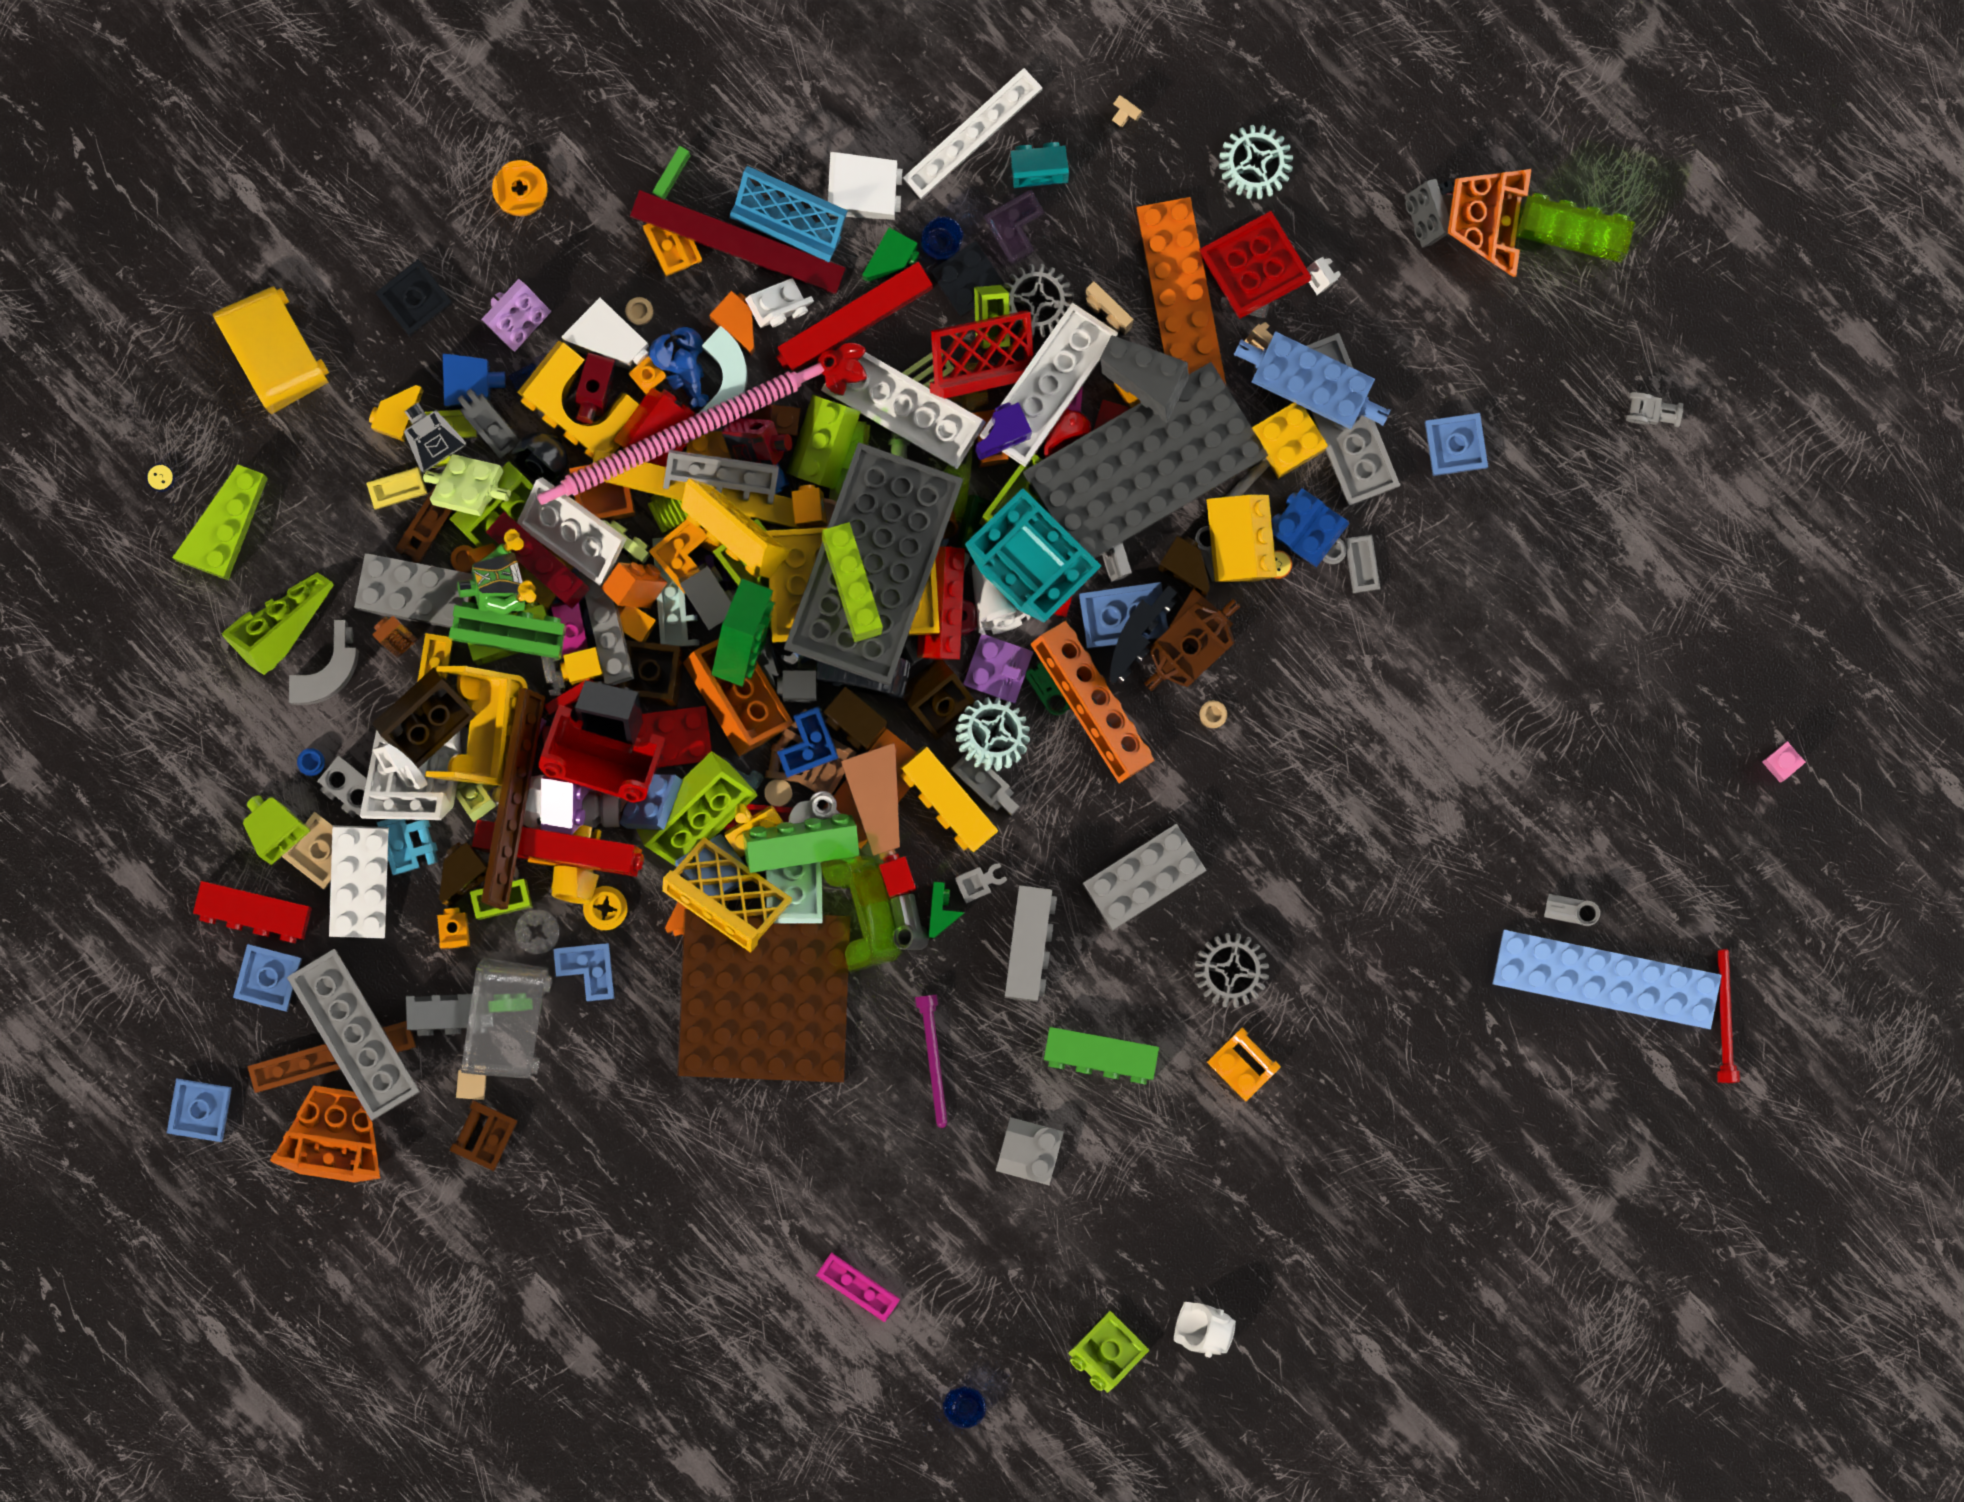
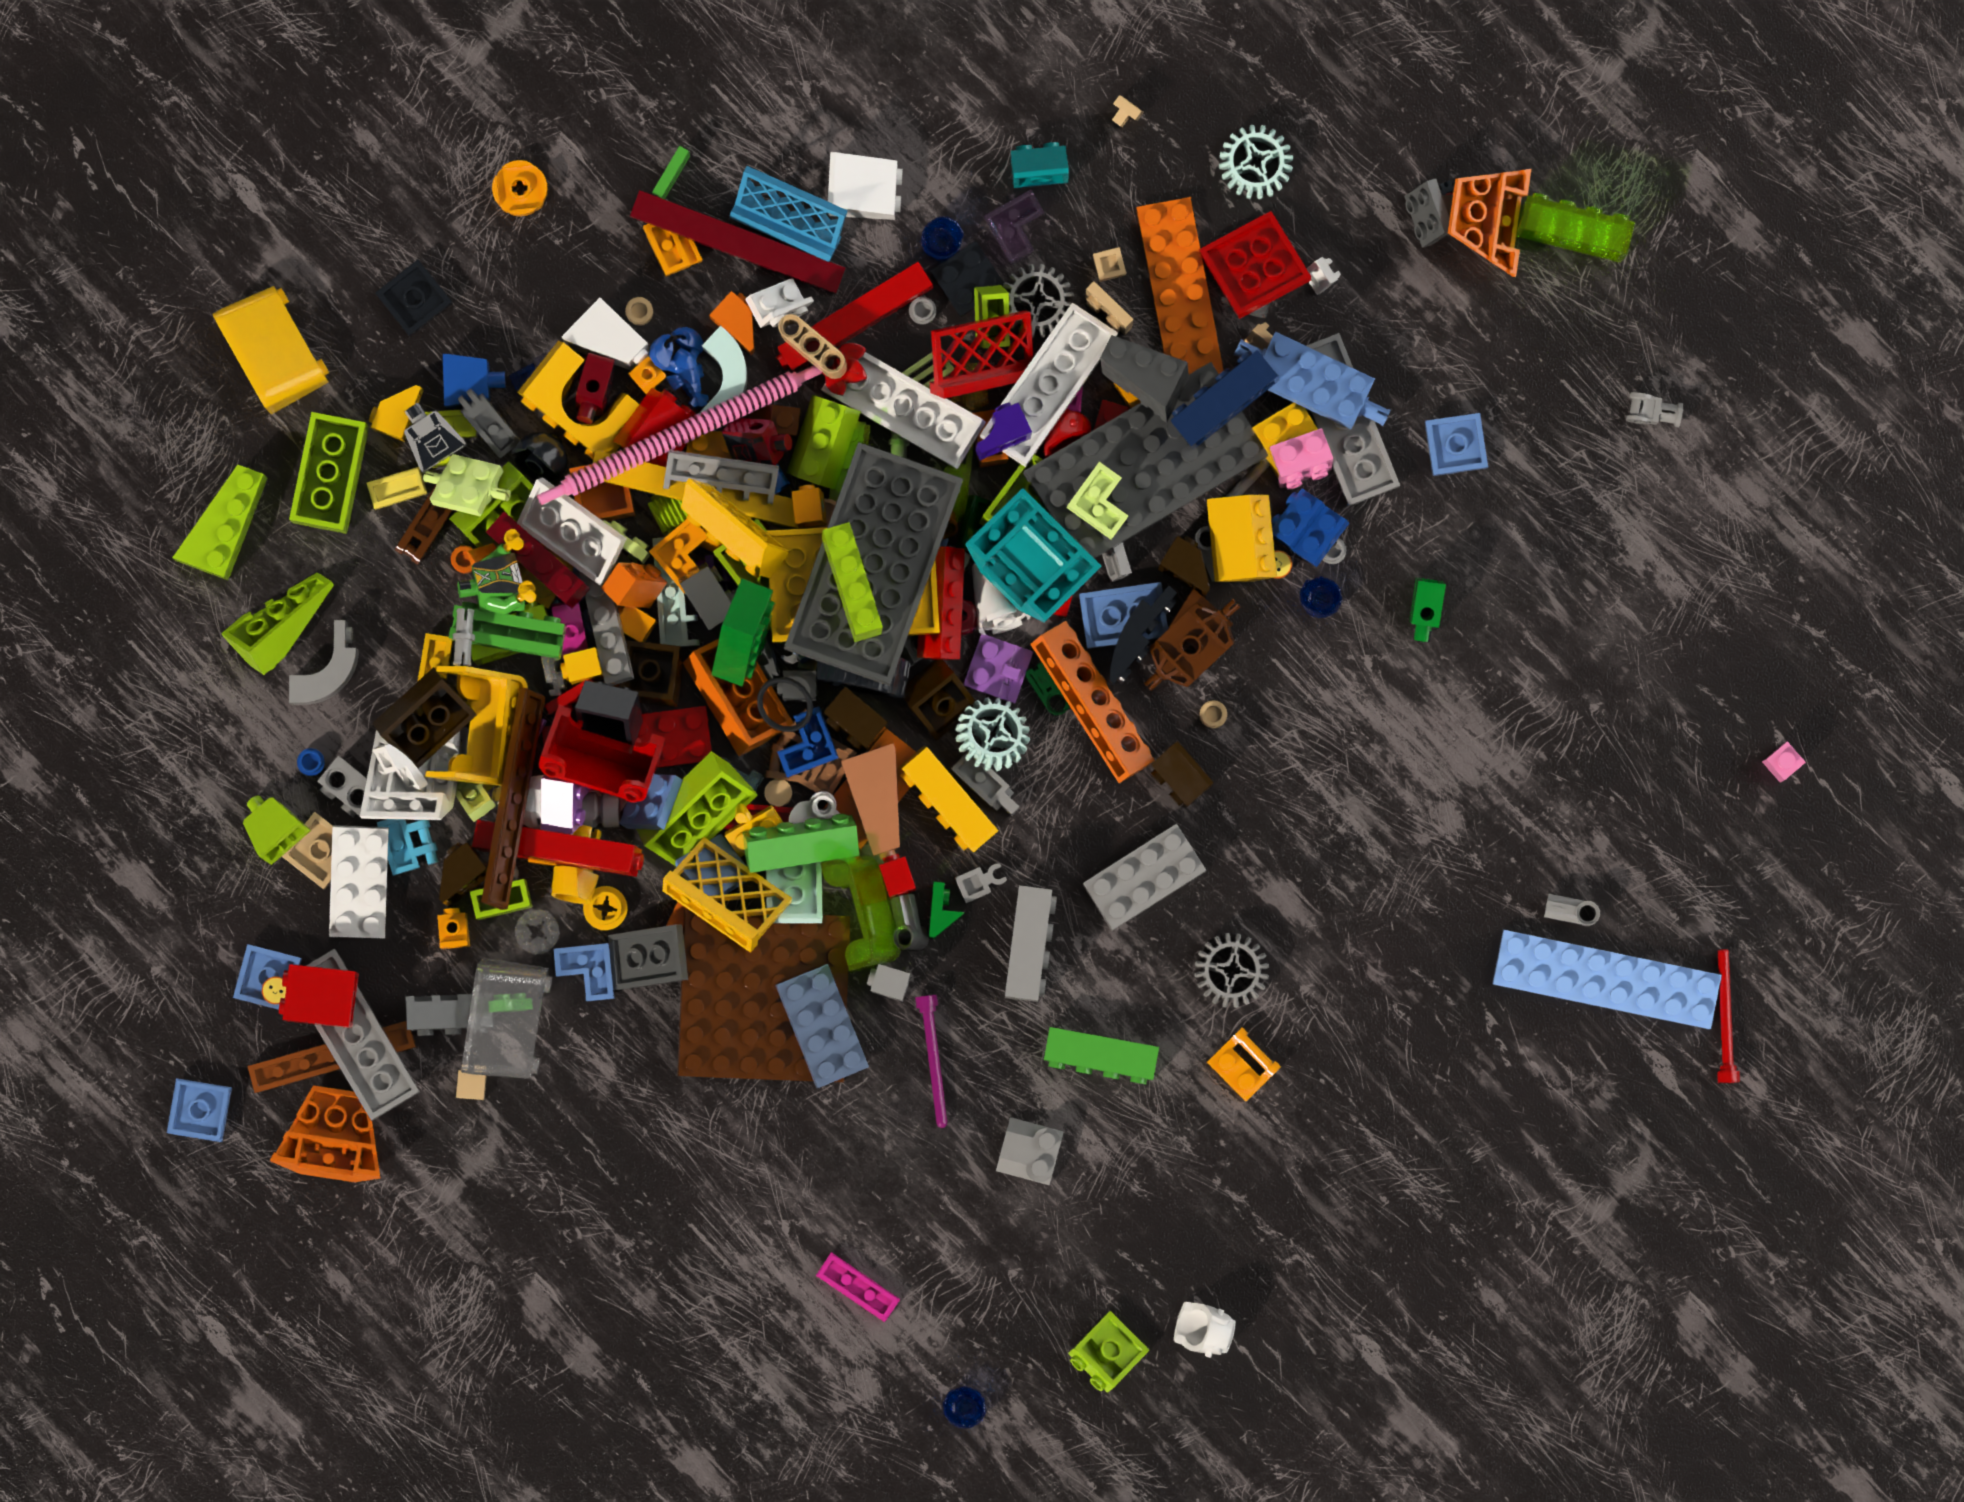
(160, 477): light yellow tile -> none
(252, 910): red brick -> none
(273, 990): none -> light yellow tile
(319, 996): none -> red brick
(329, 472): none -> lime brick
(394, 636): dark orange plate -> none
(409, 590): light grey brick -> none
(463, 637): none -> light grey pin
(491, 1140): reddish brown plate -> none
(512, 311): lavender plate -> none
(648, 957): none -> dark grey plate
(795, 683): none -> black tyre
(803, 337): none -> tan beam
(822, 1026): none -> sand blue plate
(889, 982): none -> light grey brick
(891, 256): green slope -> none
(922, 310): none -> light grey plate
(972, 133): white plate -> none
(1092, 505): none -> yellowish green plate
(1109, 264): none -> tan tile
(1181, 775): none -> dark brown slope
(1224, 399): none -> dark blue brick
(1302, 459): none -> bright pink bracket
(1320, 597): none -> clear blue hair
(1362, 564): light grey tile -> none
(1426, 594): none -> green torso

